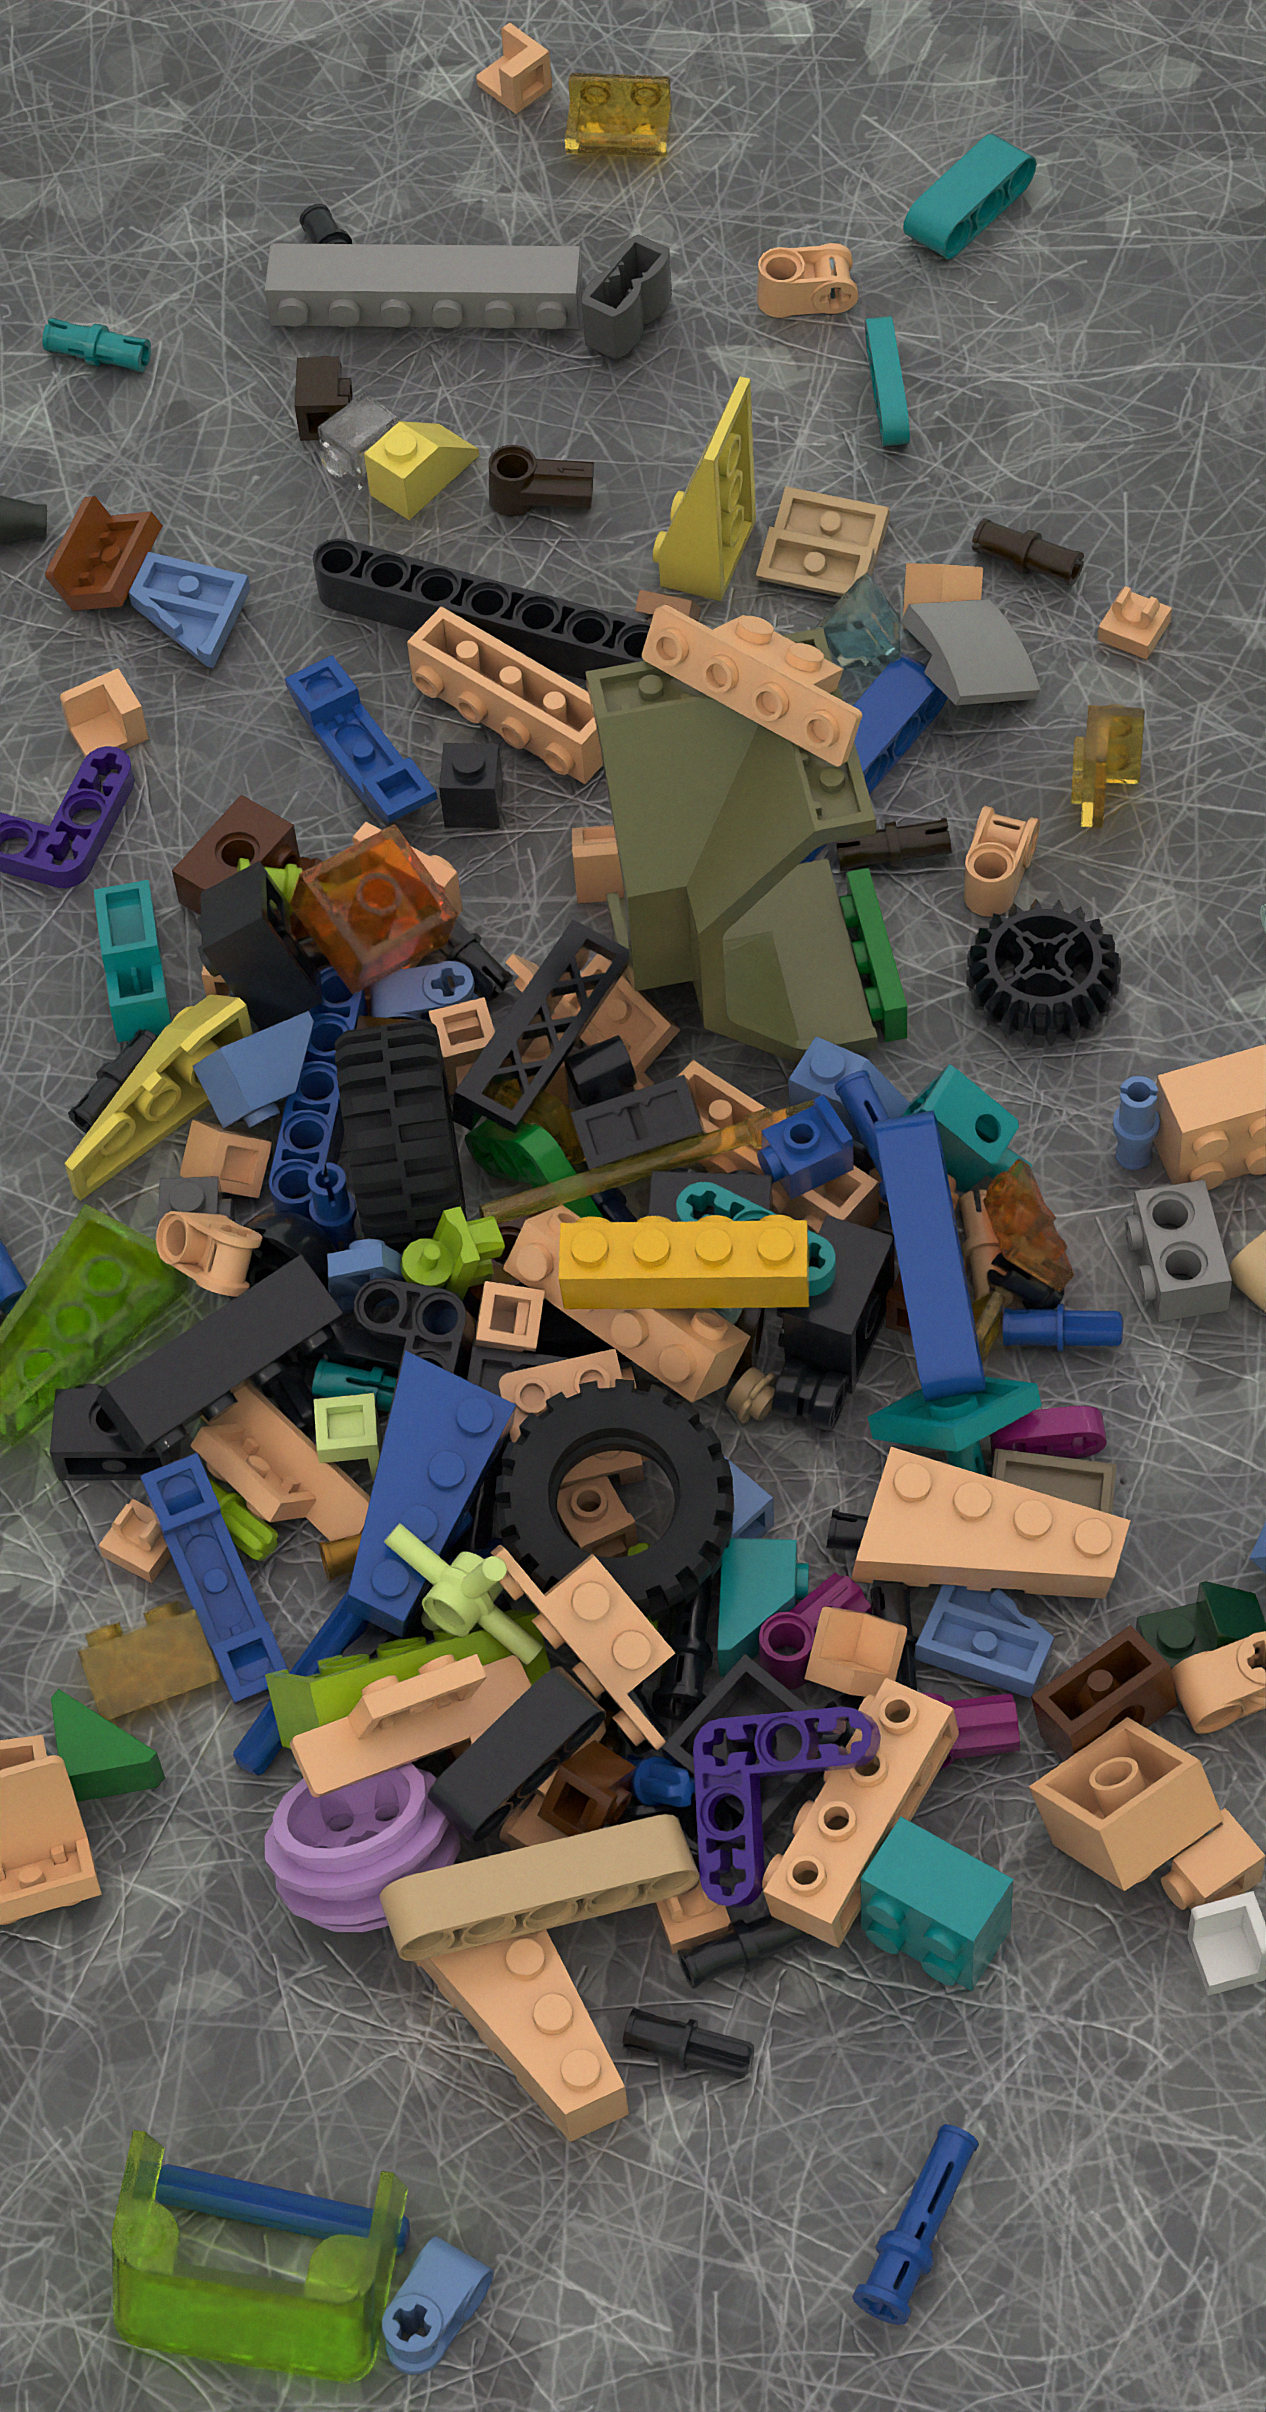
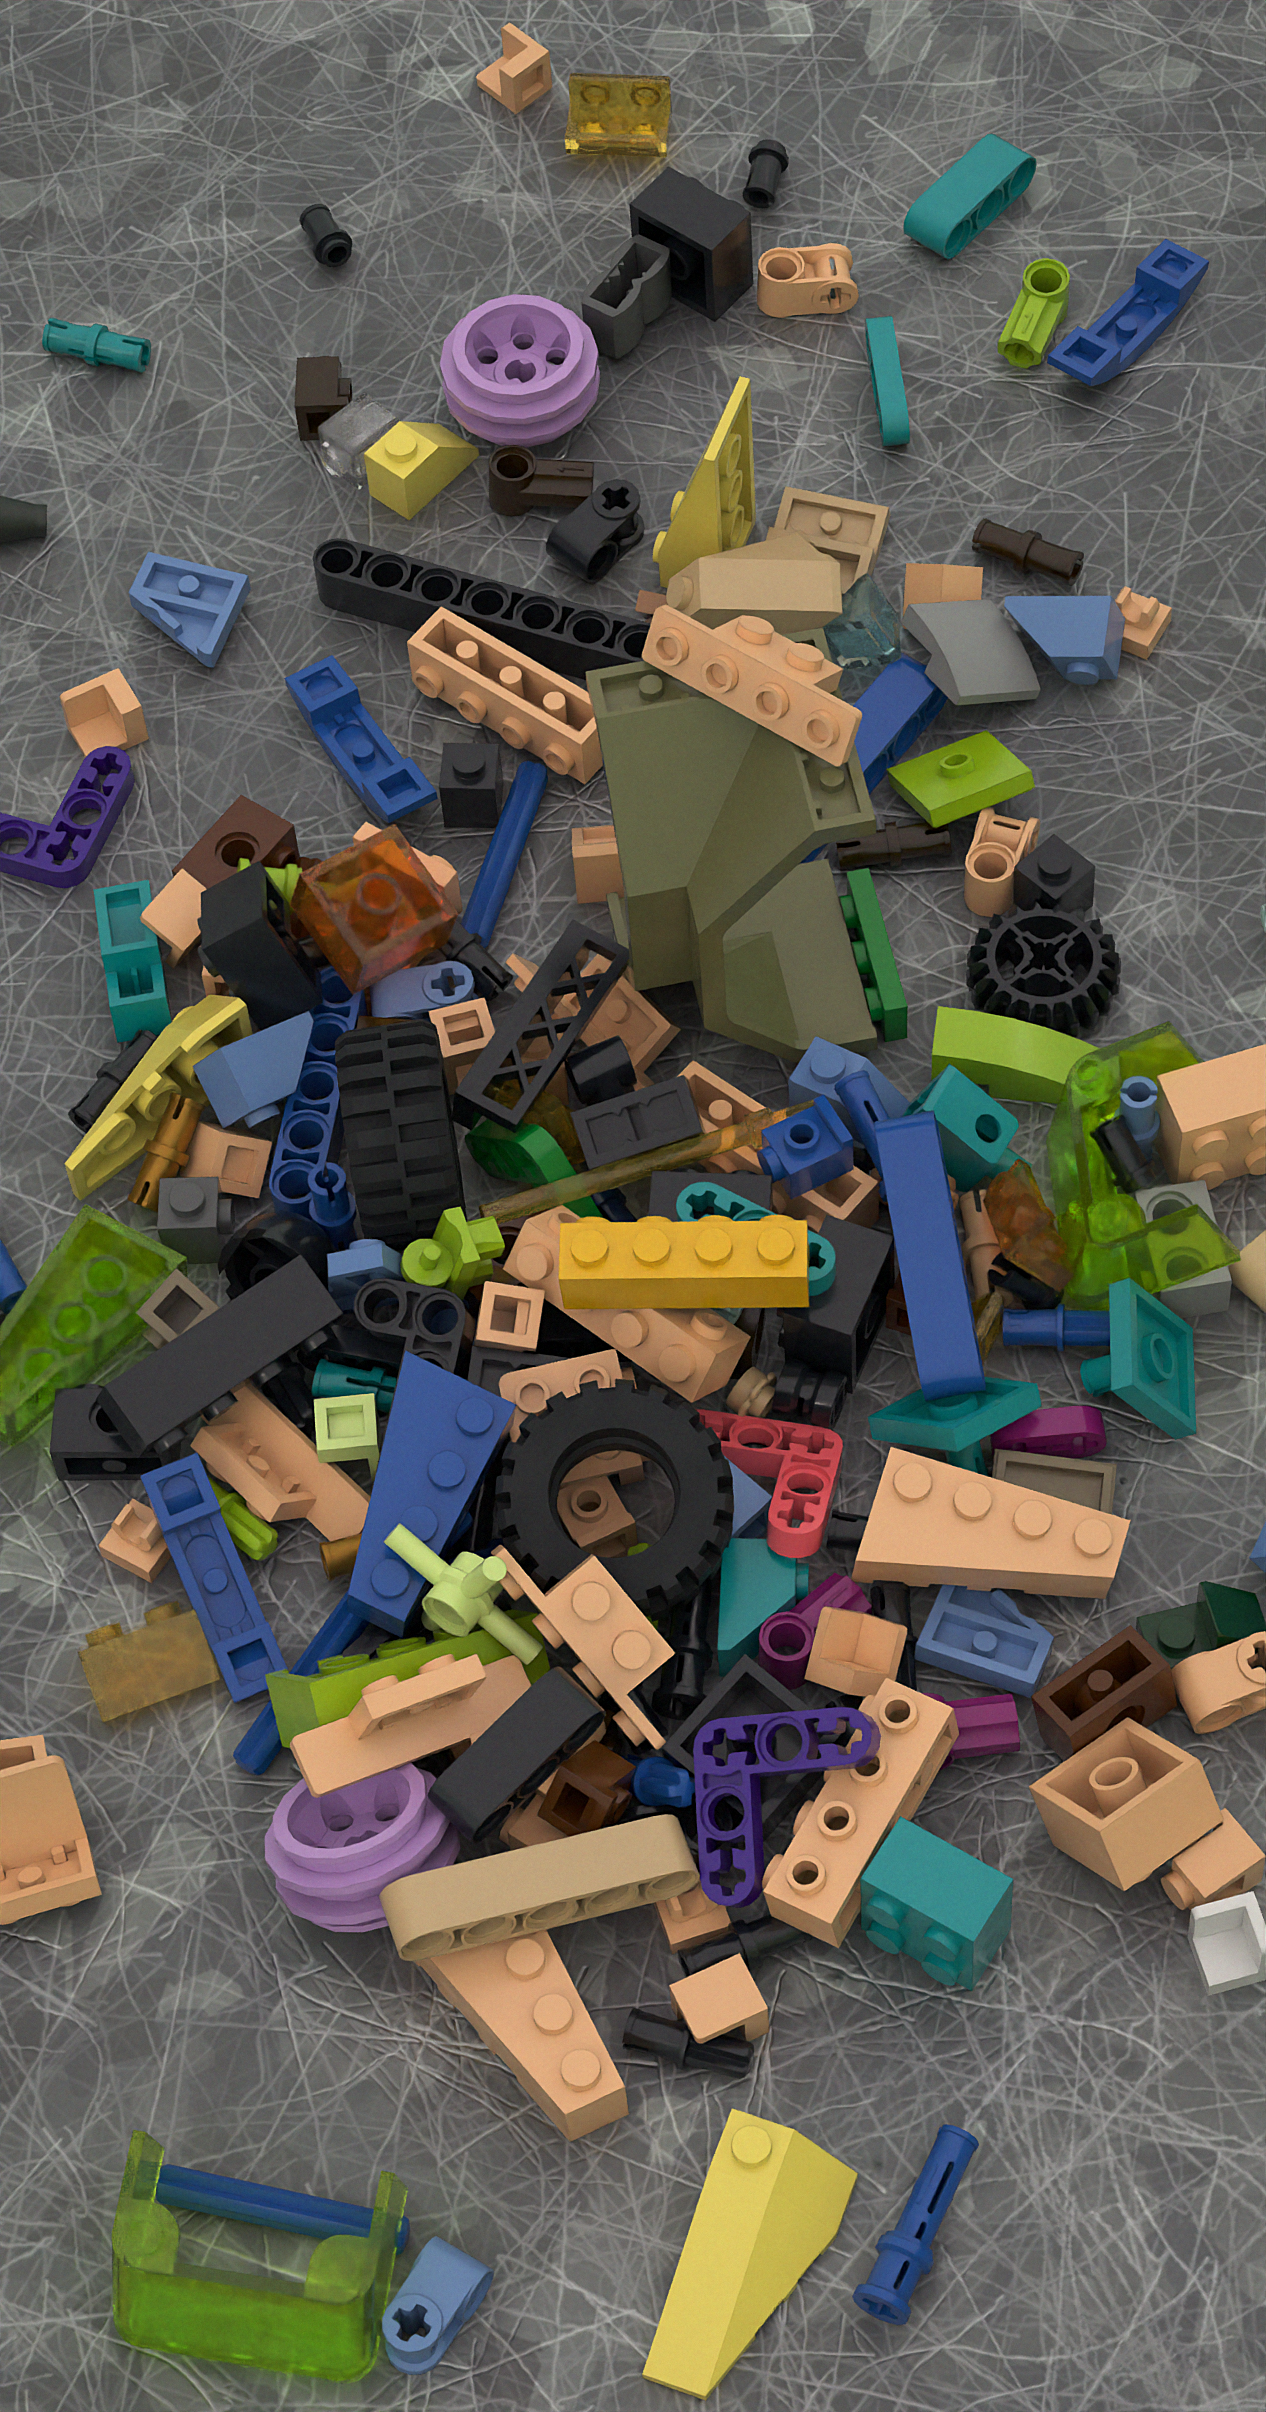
(99, 1754): green slope -> none
(101, 555): dark orange bracket -> none
(166, 1149): none -> pearl gold pin
(174, 1309): none -> dark tan brick
(175, 915): none -> light nougat panel
(208, 1249): light nougat piece -> none
(424, 286): light grey brick -> none
(501, 374): none -> lavender wheel
(505, 850): none -> blue axle
(598, 531): none -> black piece
(705, 239): none -> black brick
(721, 2001): none -> light nougat panel
(754, 2233): none -> light yellow wedge
(767, 163): none -> black pin
(772, 580): none -> tan slope
(799, 1458): none -> coral beam
(960, 778): none -> lime plate
(1005, 1053): none -> lime slope
(1036, 313): none -> lime piece
(1054, 877): none -> black brick
(1073, 633): none -> medium blue slope
(1104, 756): clear yellow bracket -> none
(1108, 1229): none -> clear neon green windscreen
(1123, 1155): none -> black pin
(1135, 320): none -> blue slope
(1147, 1360): none -> teal tile

